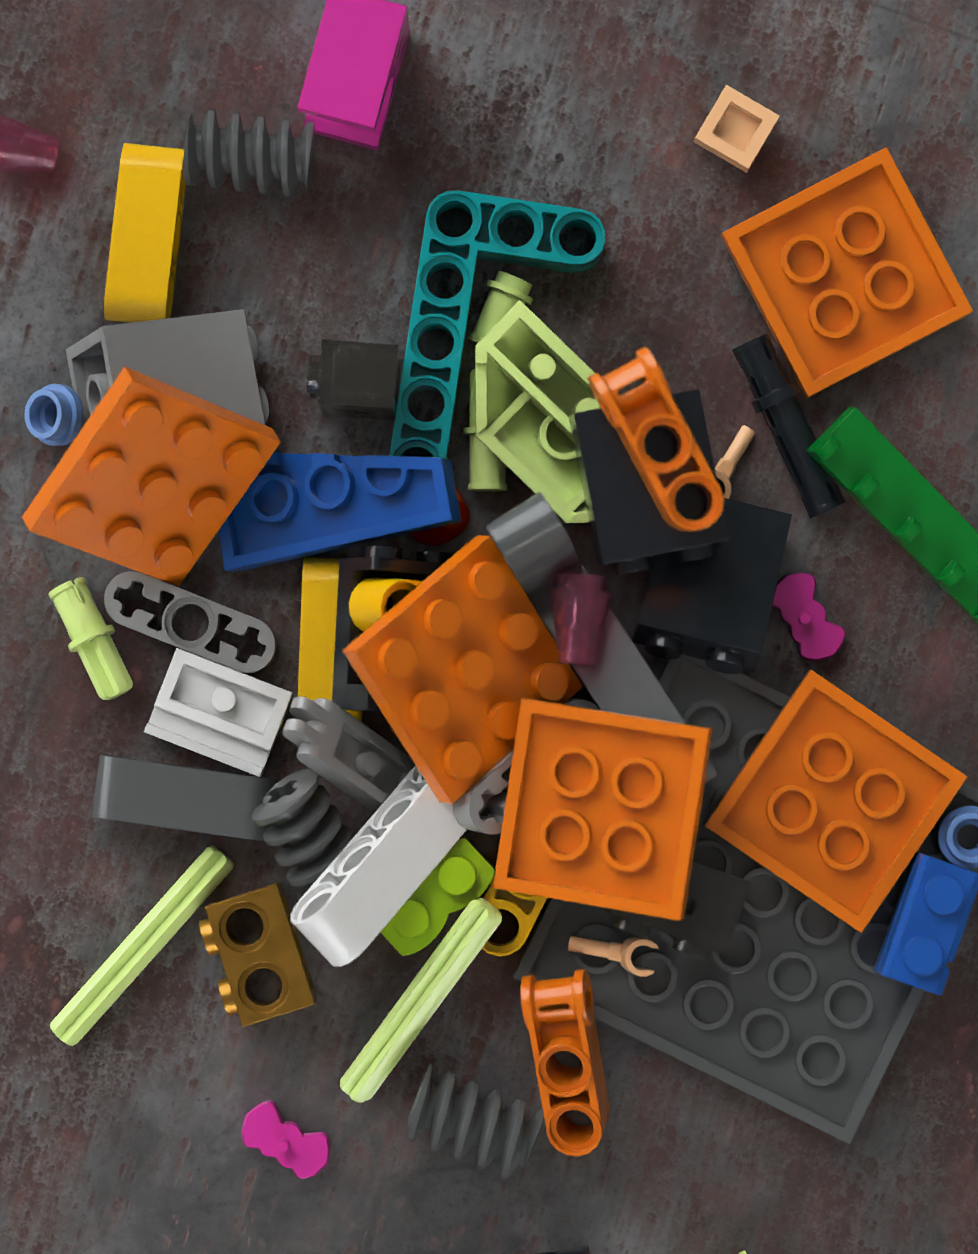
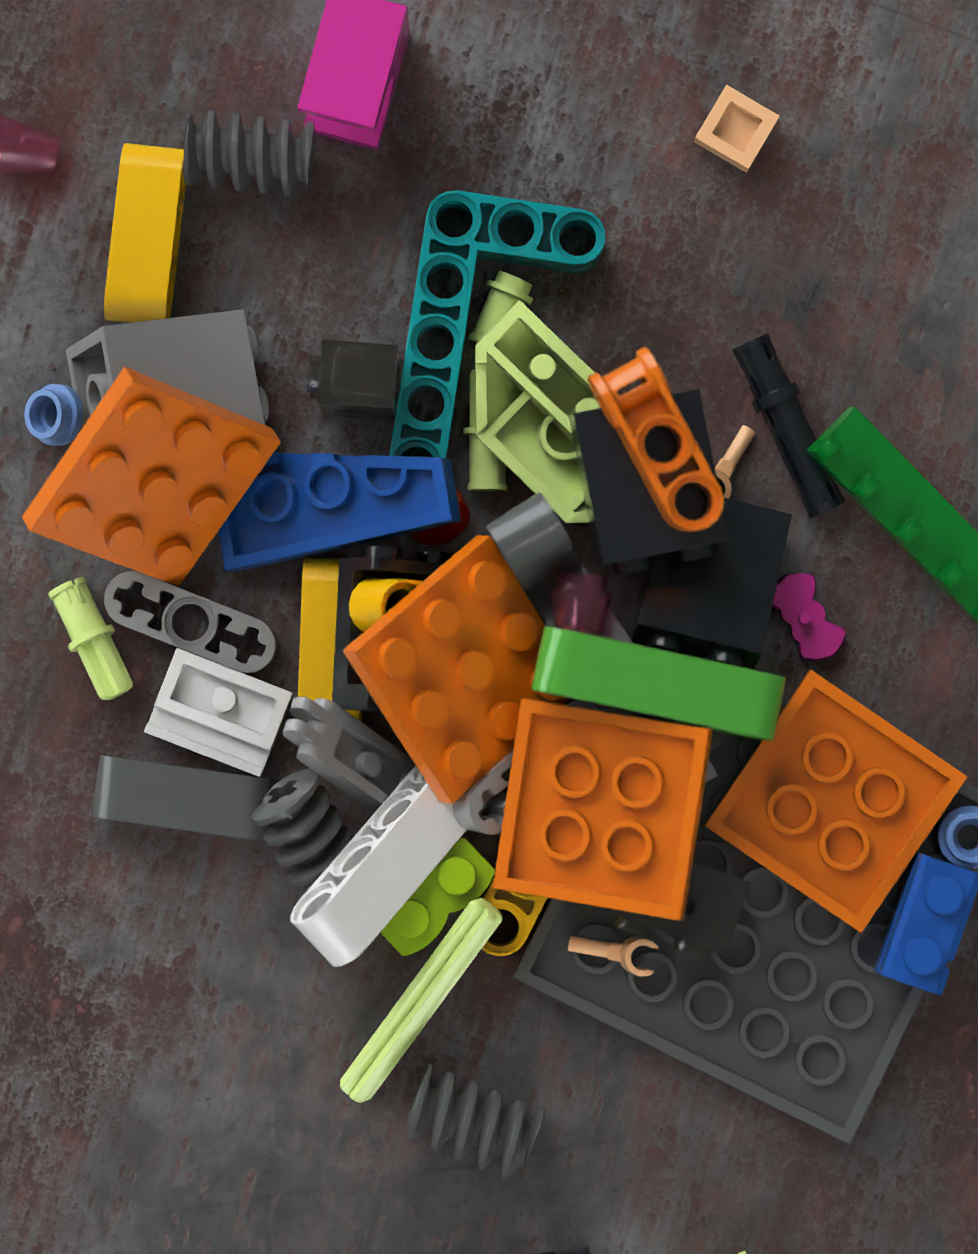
(141, 945): yellowish green axle -> none
(275, 950): pearl gold brick -> none
(285, 1140): dark pink piece -> none
(562, 1019): orange piece -> none
(659, 683): none -> bright green beam
(846, 273): orange plate -> none

